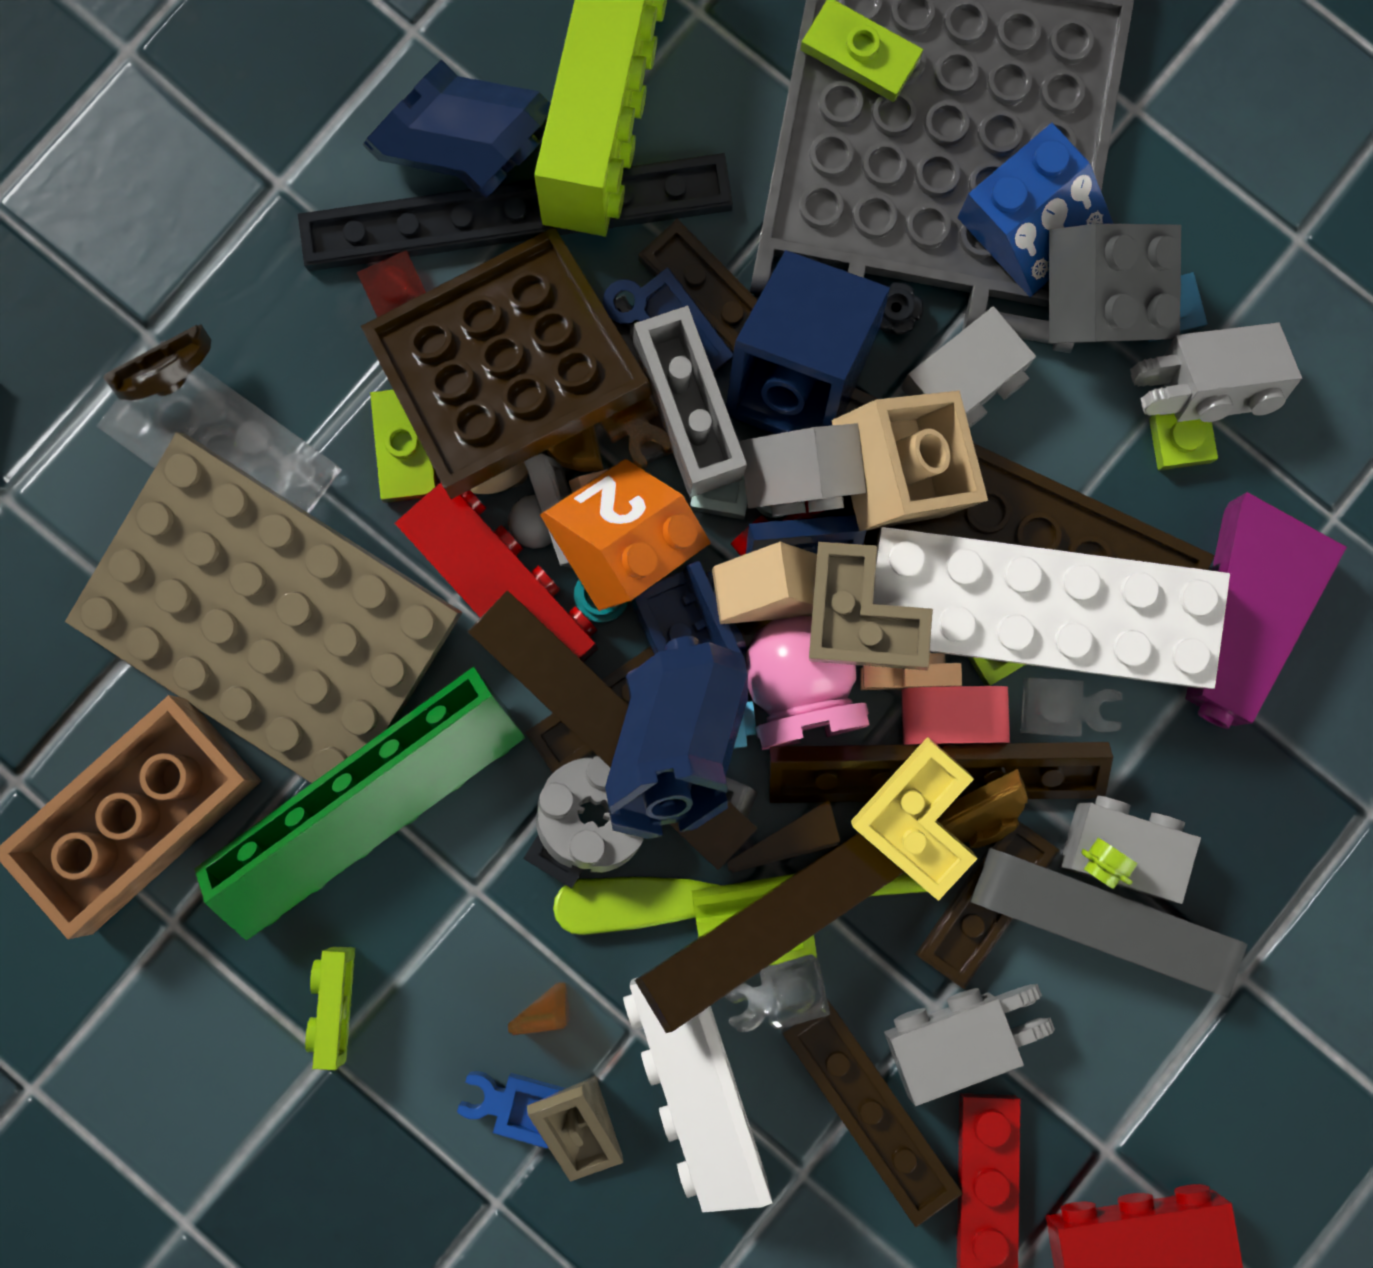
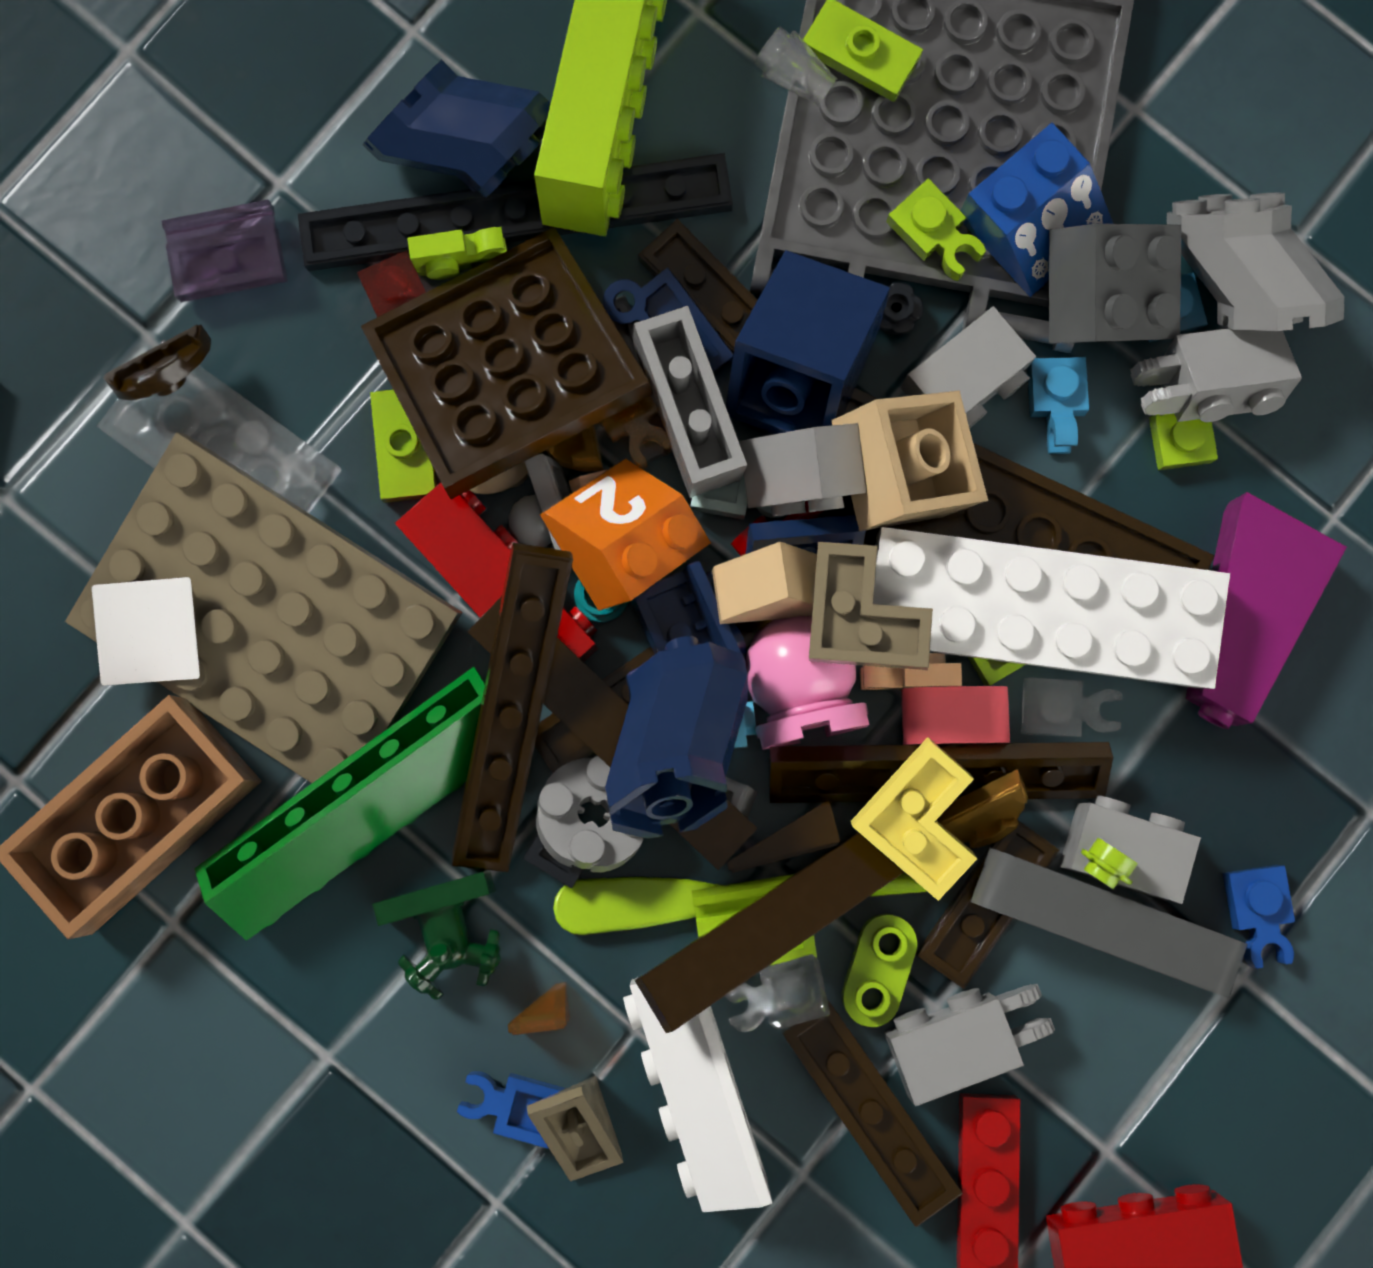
(145, 631): none -> white sticker
(224, 251): none -> clear purple plate
(328, 1032): lime plate -> none
(443, 931): none -> dark green piece
(446, 253): none -> lime plate
(511, 706): none -> dark brown tile
(795, 66): none -> clear cone
(878, 970): none -> lime plate
(931, 224): none -> lime plate
(1059, 393): none -> dark azure plate
(1255, 263): none -> light grey brick
(1260, 902): none -> blue plate

